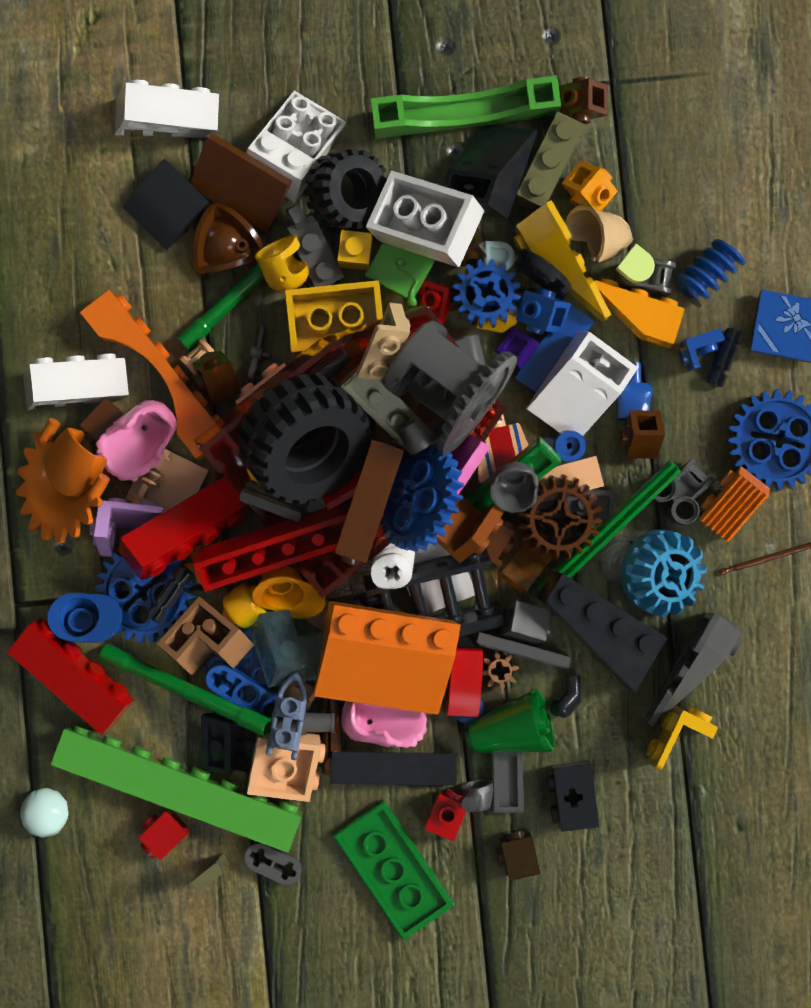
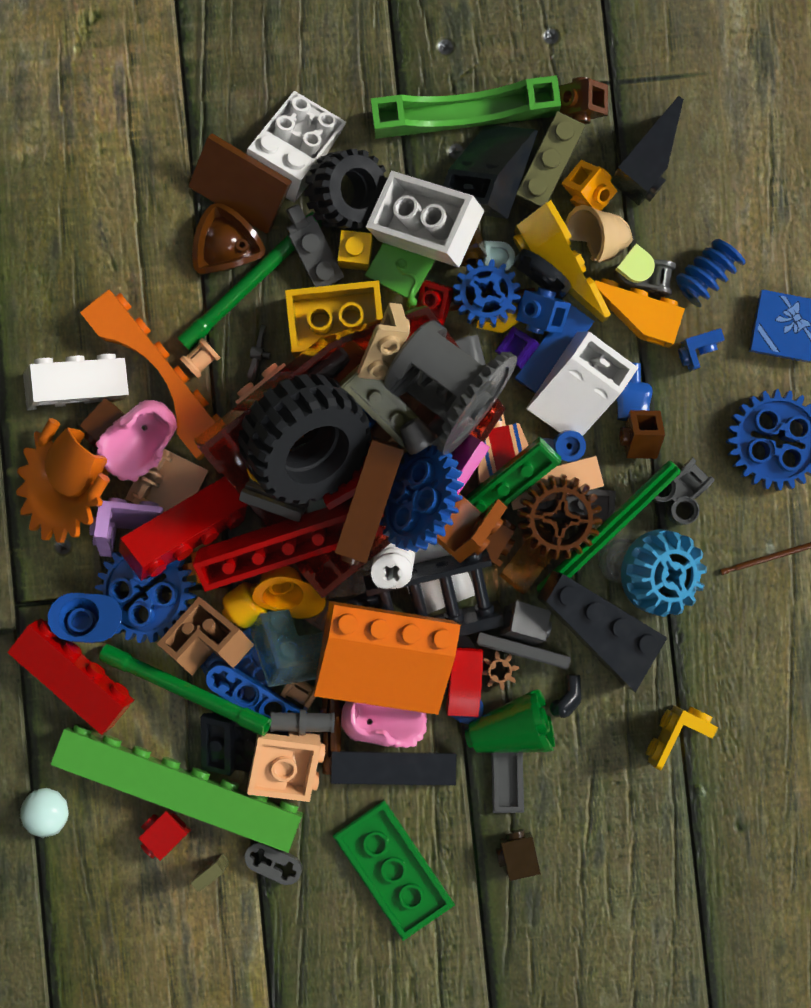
(165, 204): black slope -> none
(166, 110): white wedge -> none
(170, 594): black axle -> none
(215, 377): dark brown brick -> none
(279, 265): yellow helmet -> none
(289, 710): sand blue piece -> none
(446, 814): red brick -> none
(477, 795): flat silver bar -> none
(514, 487): dark grey hair -> none
(583, 812): black brick -> none
(643, 168): none -> black slope
(703, 653): dark grey wedge -> none
(724, 357): black axle -> none
(733, 503): orange brick -> none

